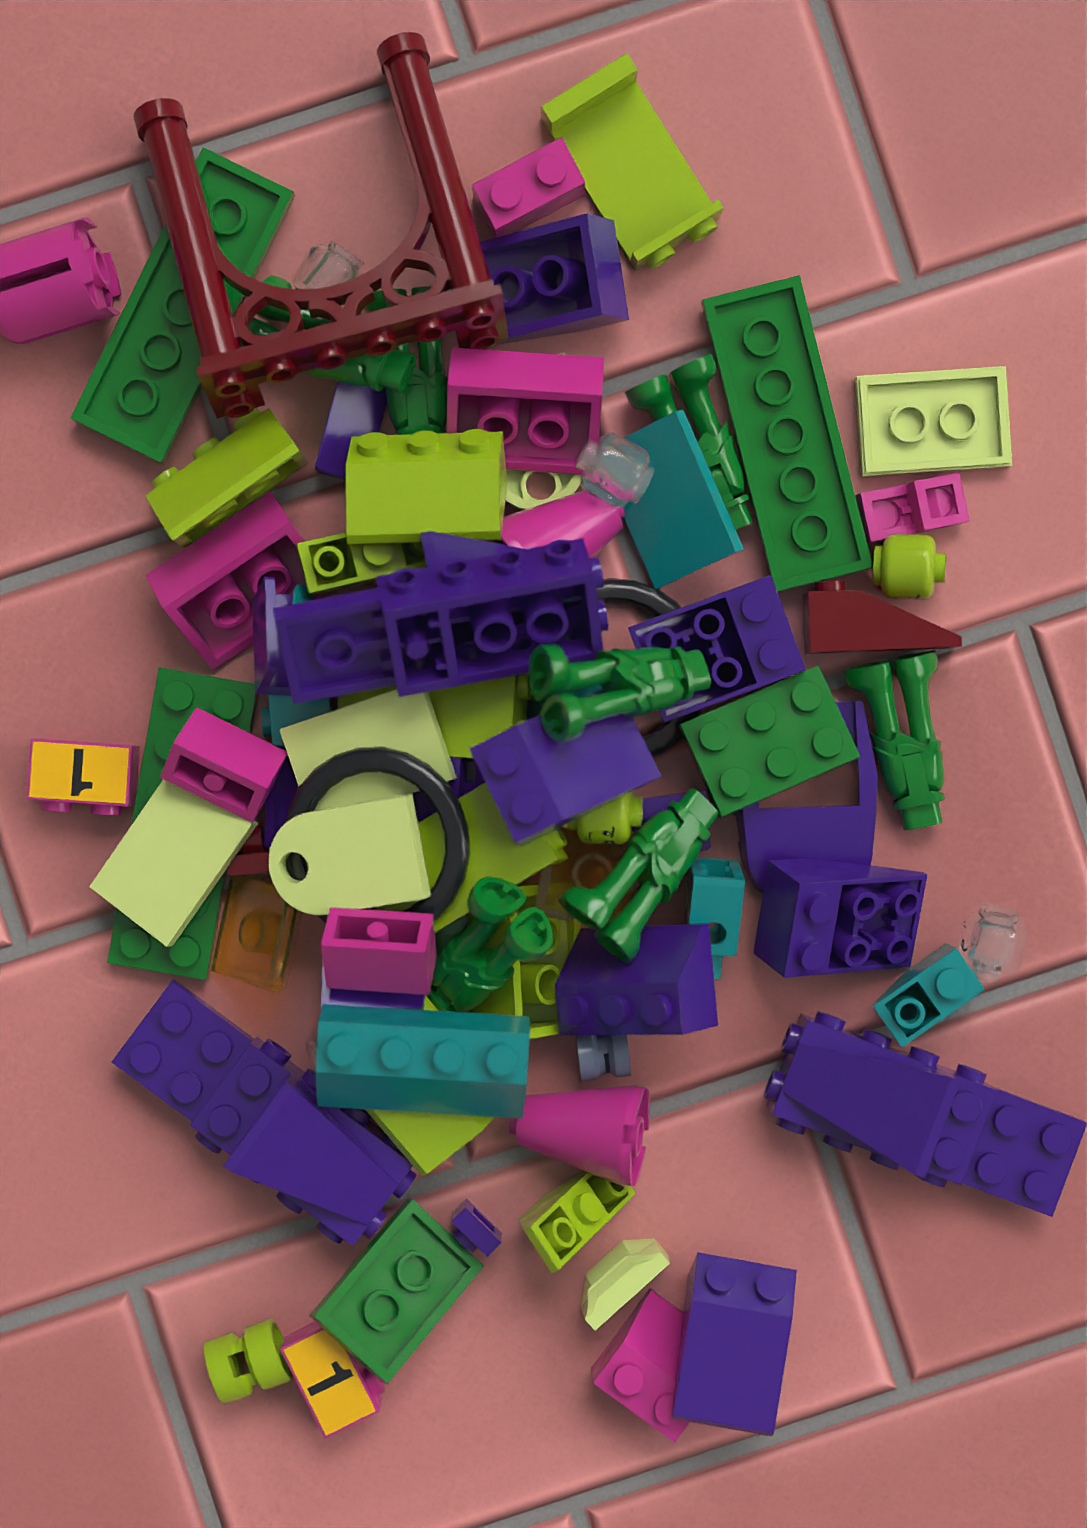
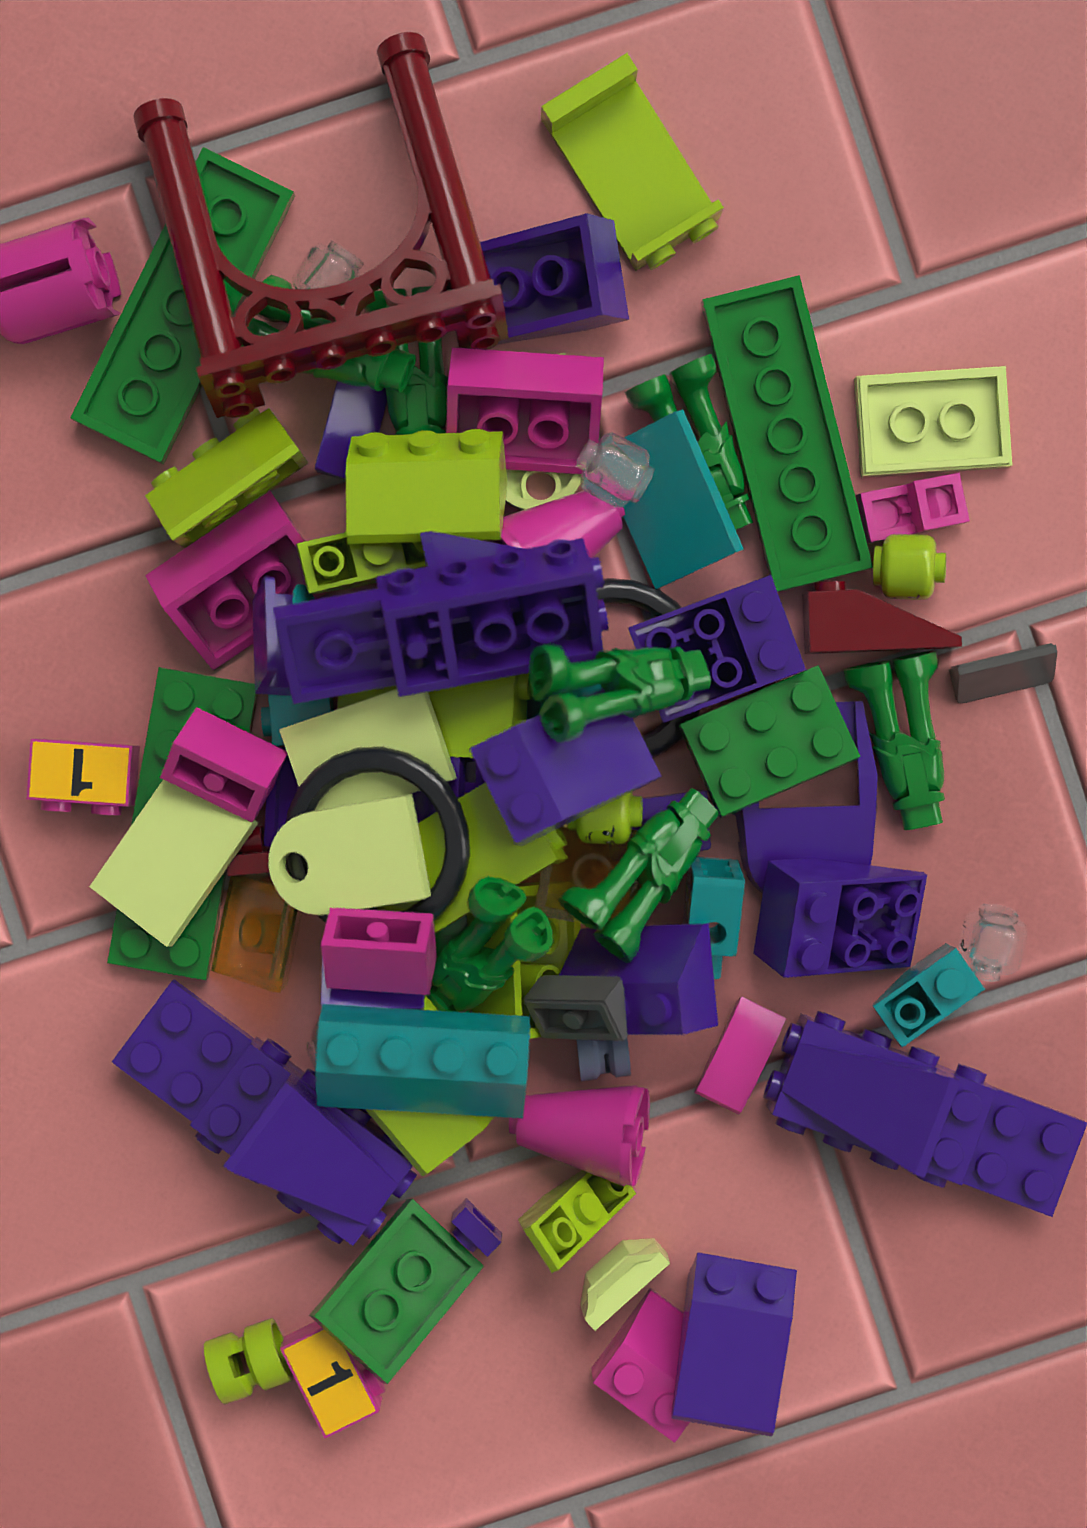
(529, 189): dark pink brick -> none
(578, 1007): none -> dark grey slope
(740, 1055): none -> dark pink slope
(1004, 673): none -> dark grey slope

